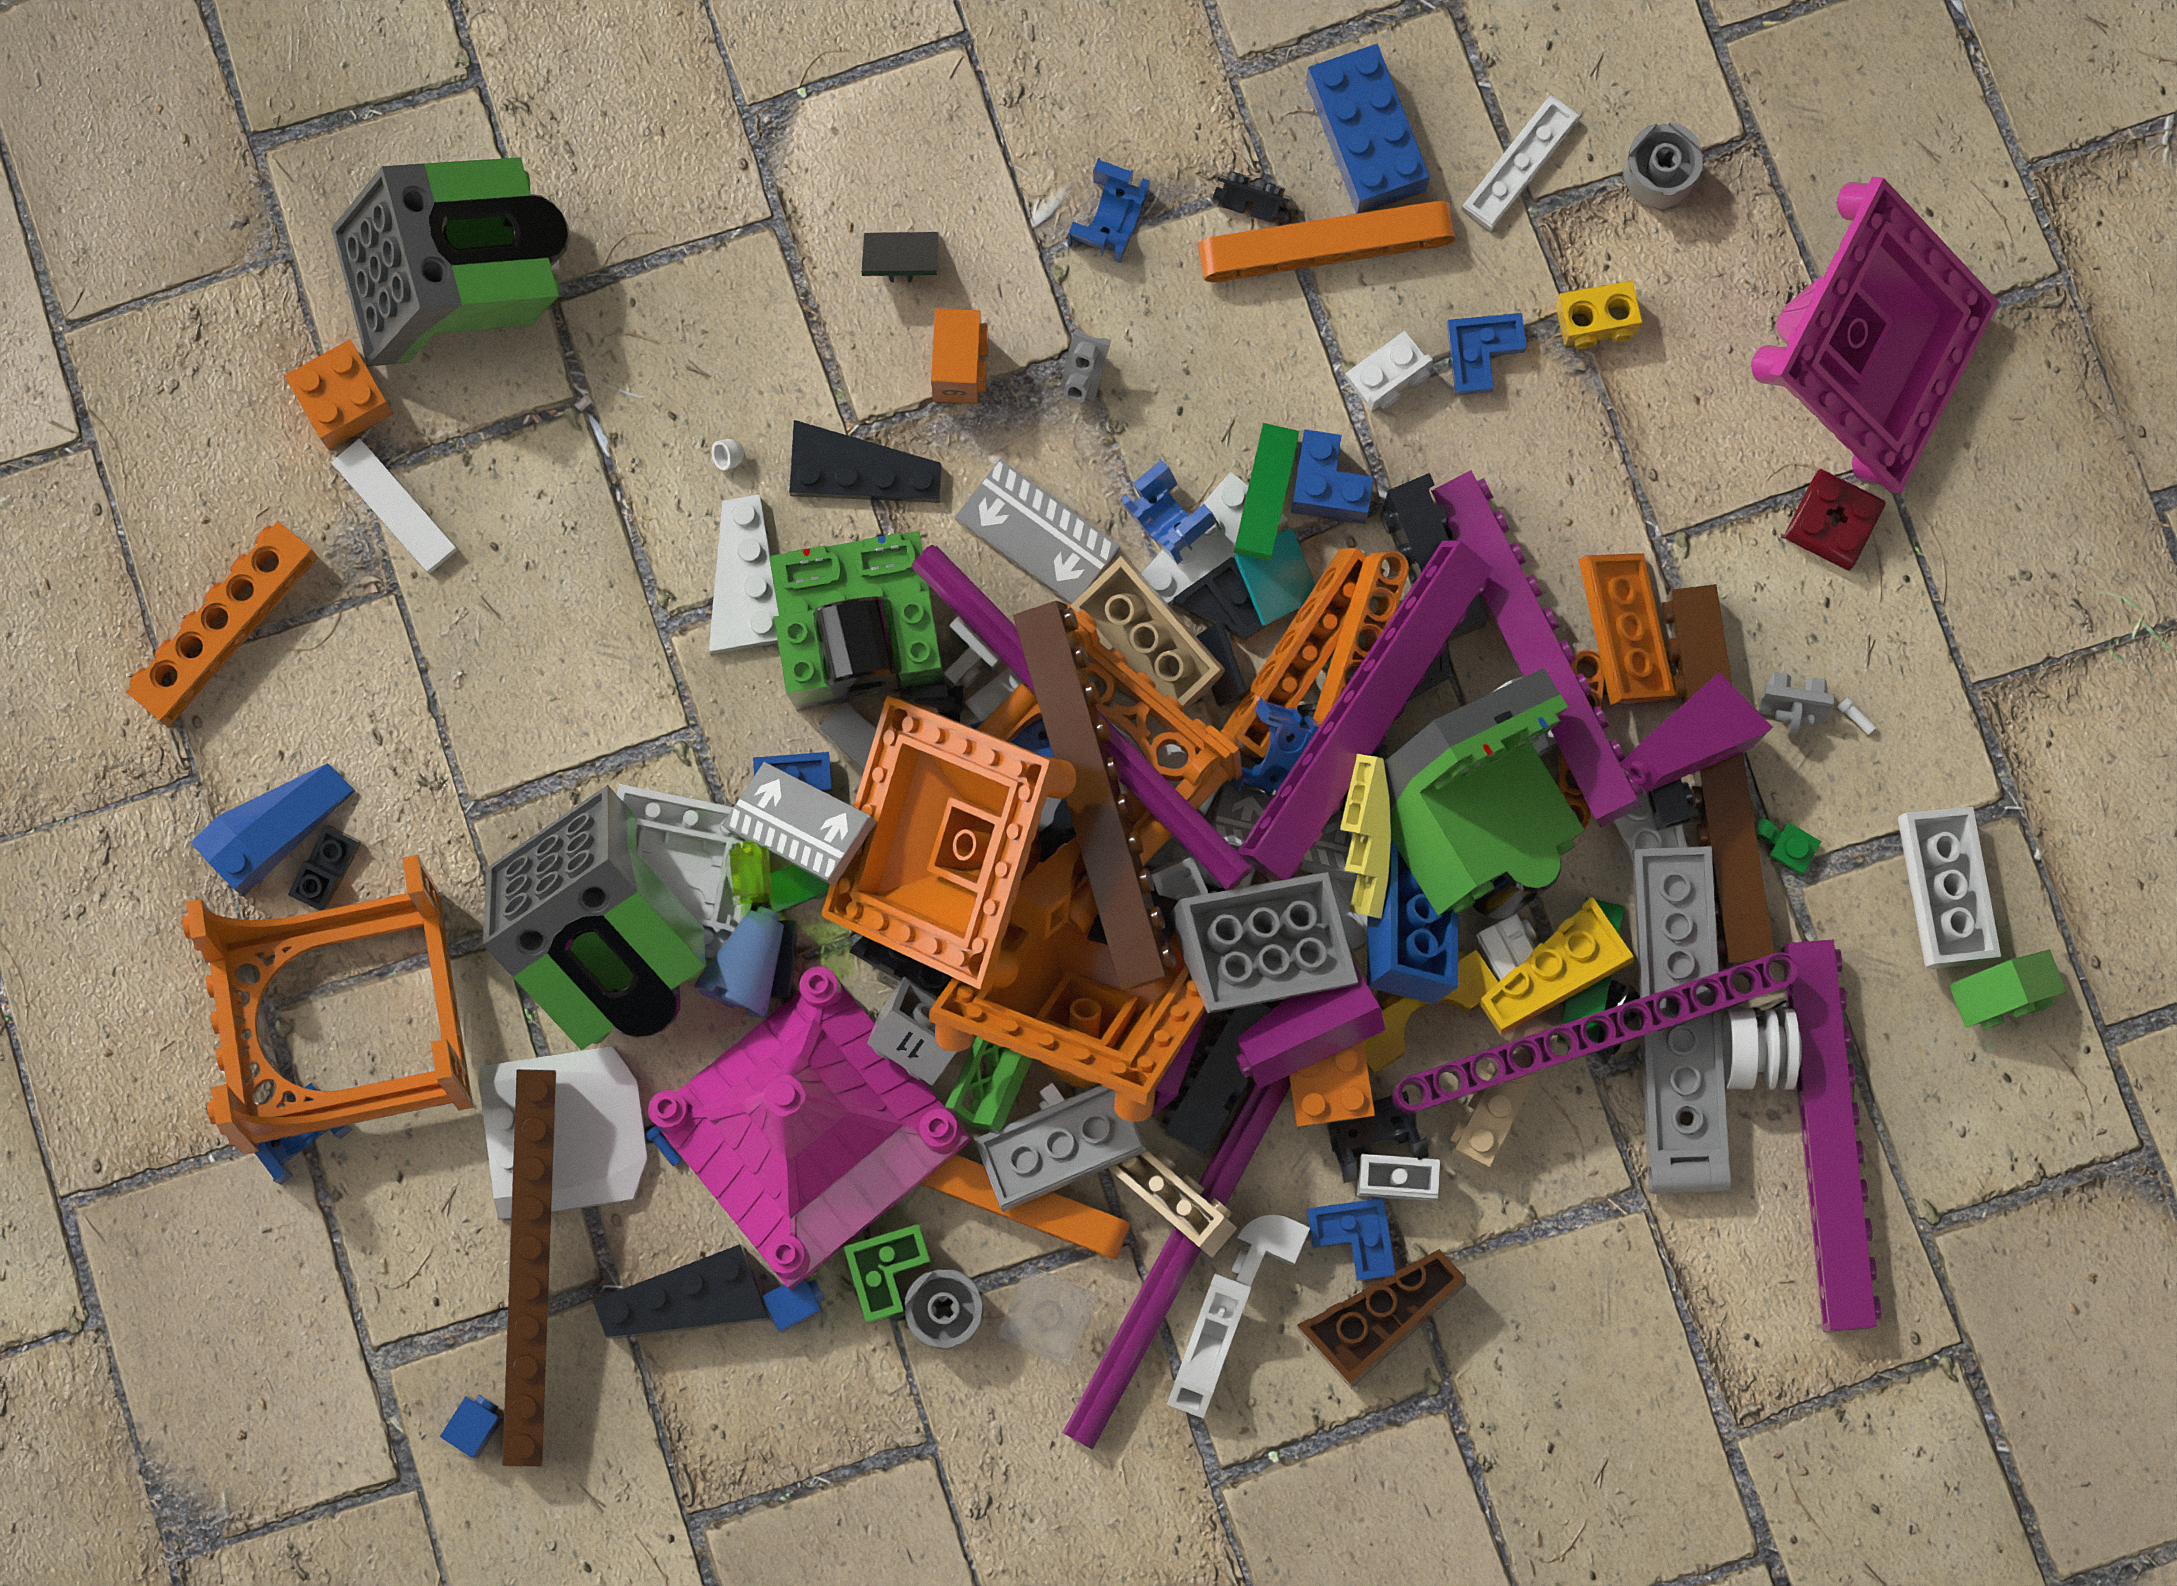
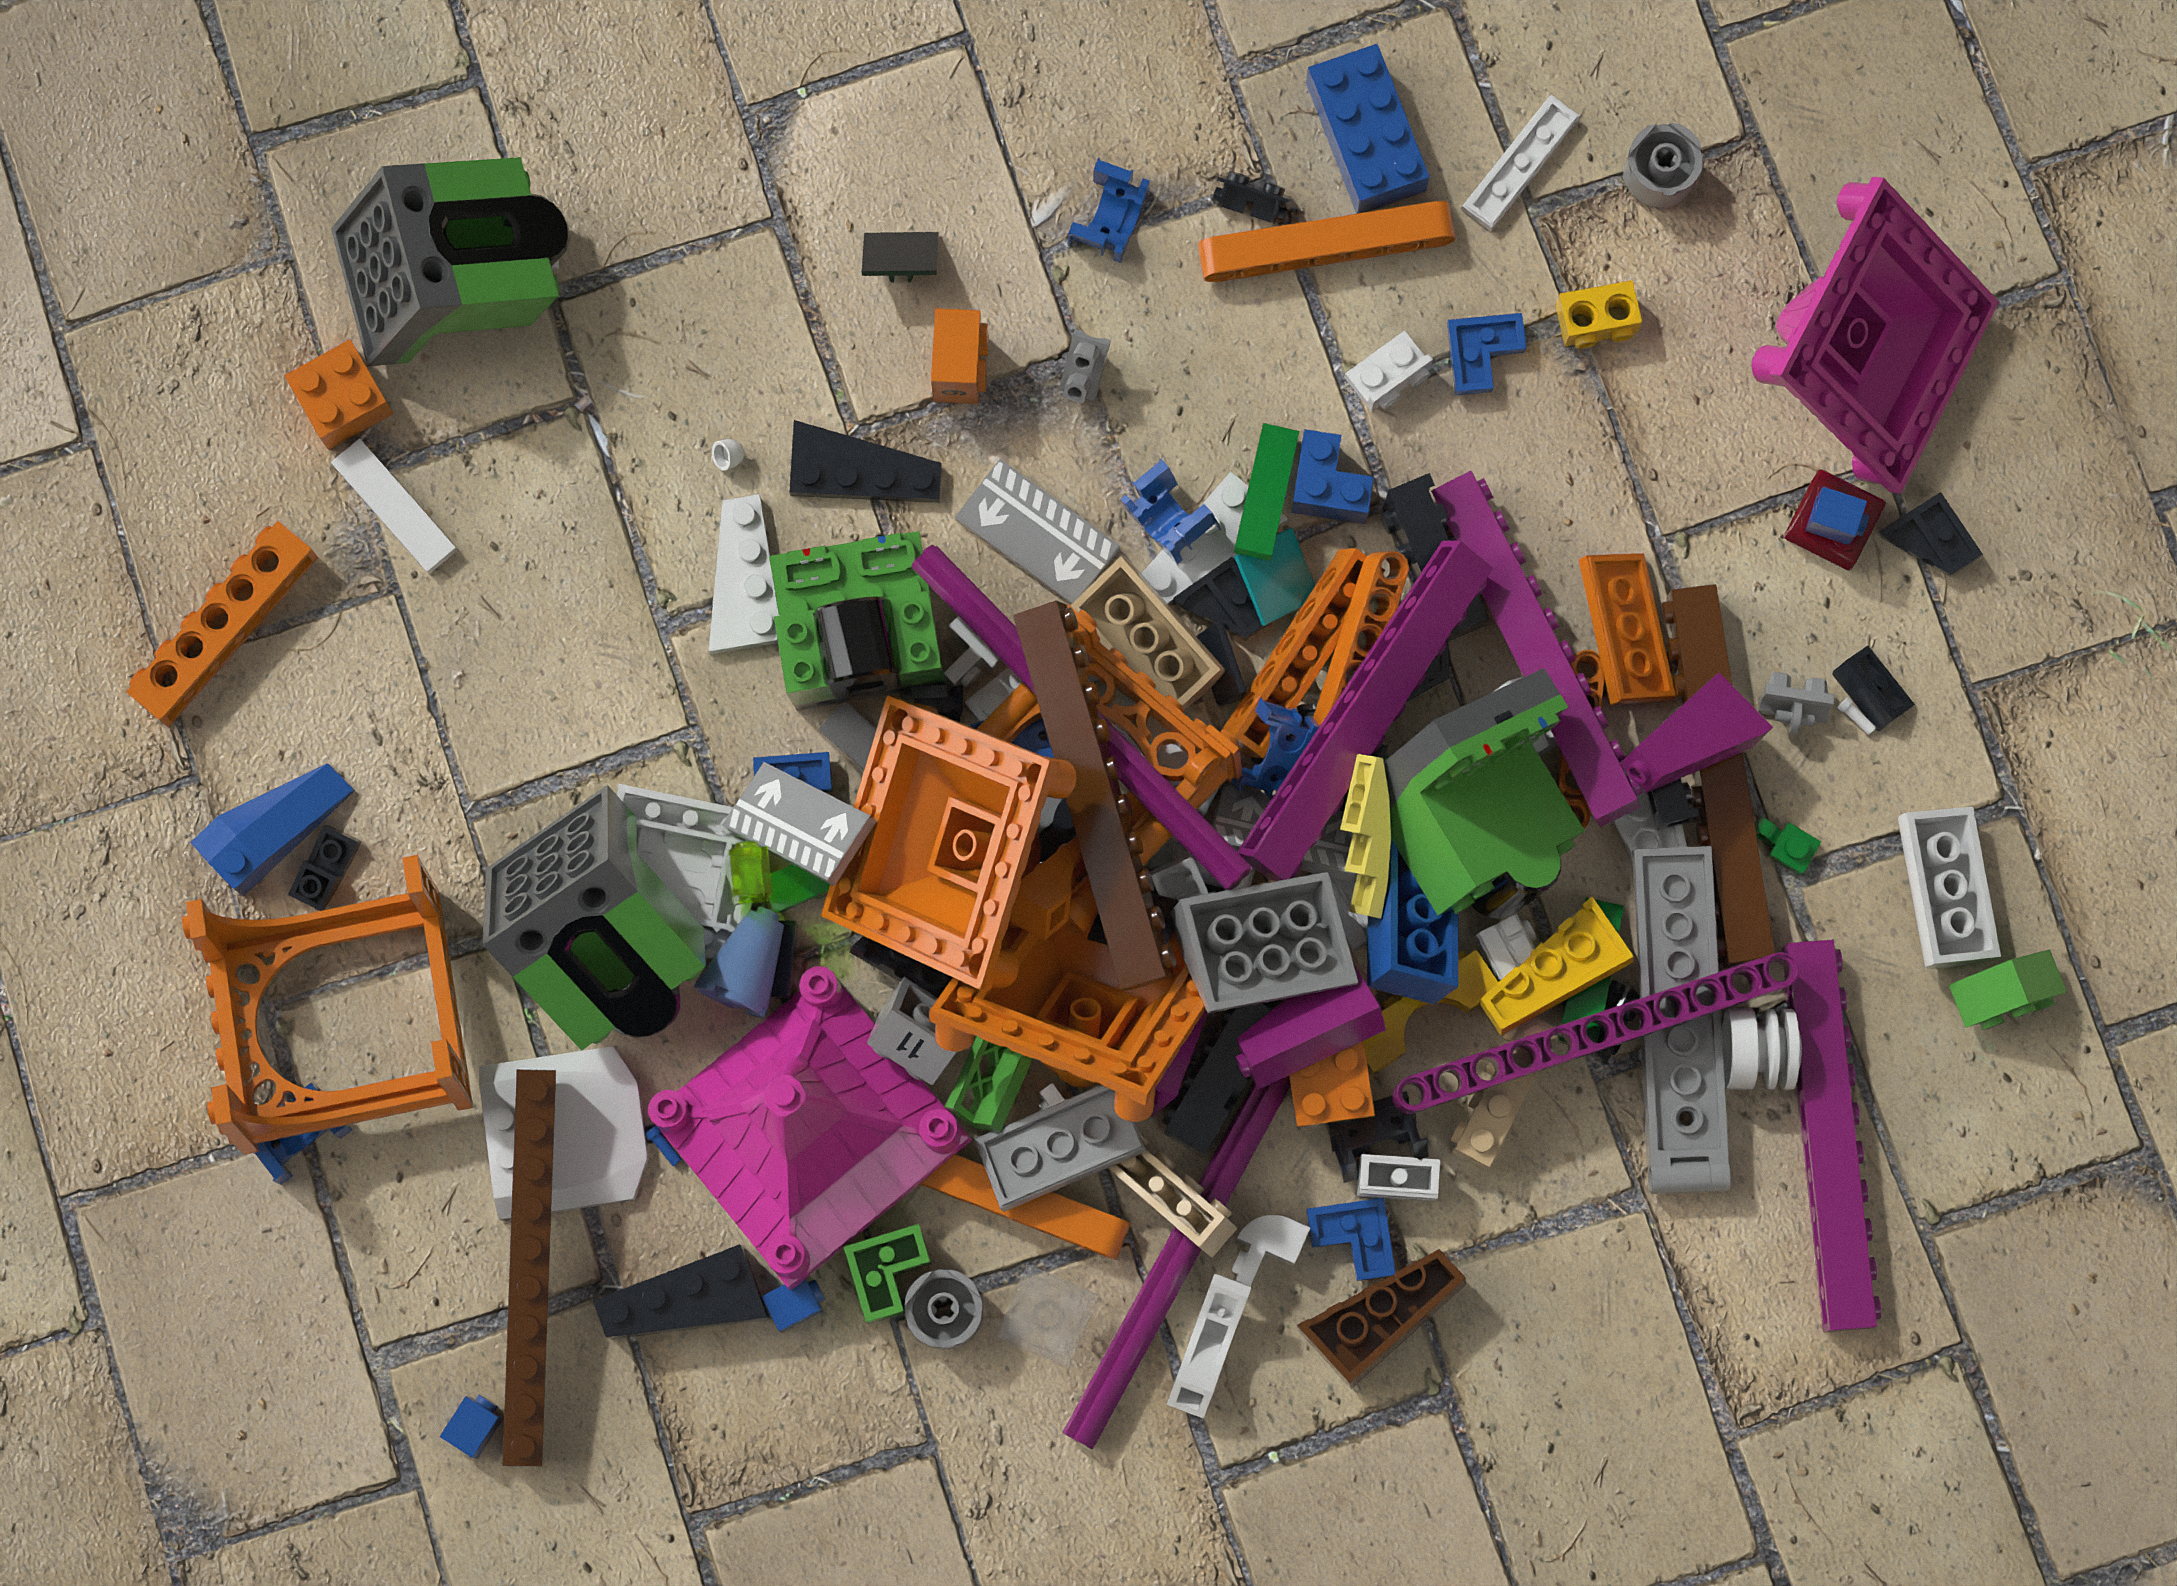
(1837, 516): none -> blue brick
(1872, 688): none -> black slope
(1934, 536): none -> black wing

